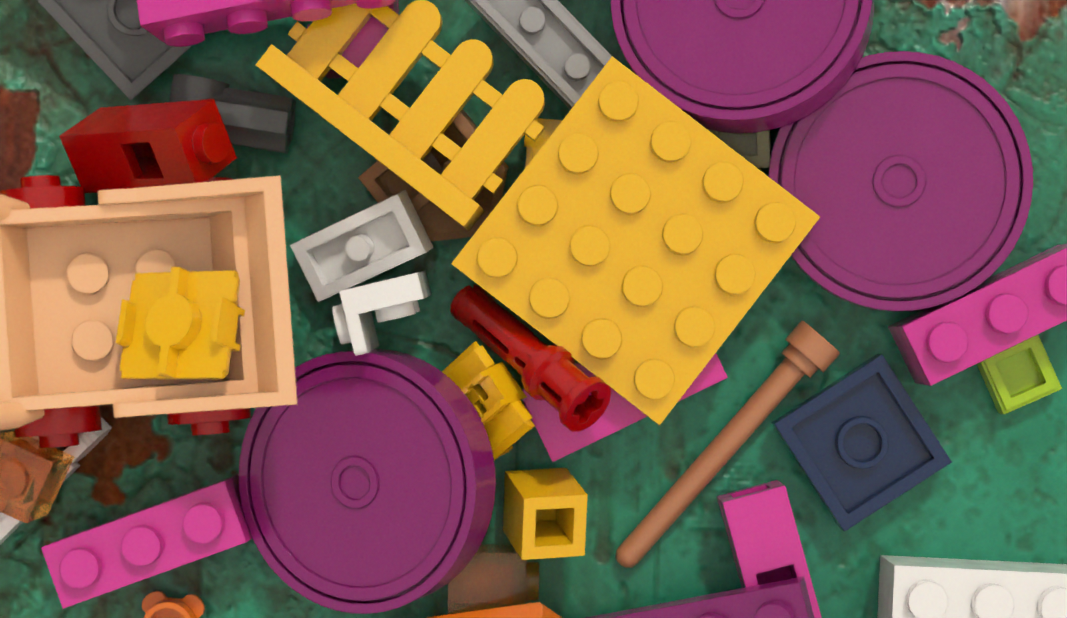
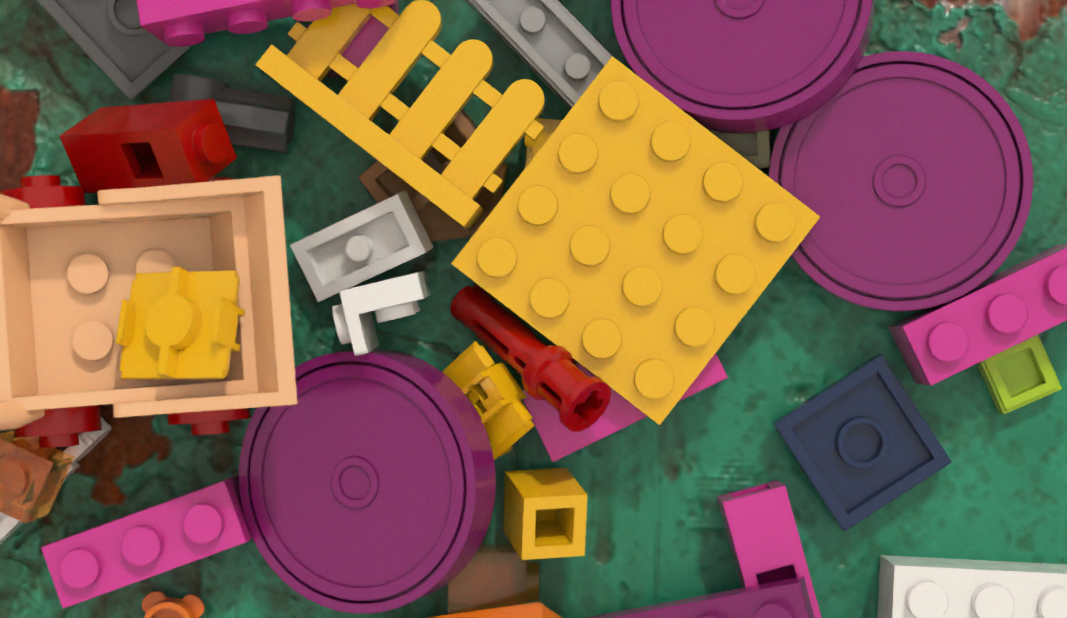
(804, 356): nougat piece -> none

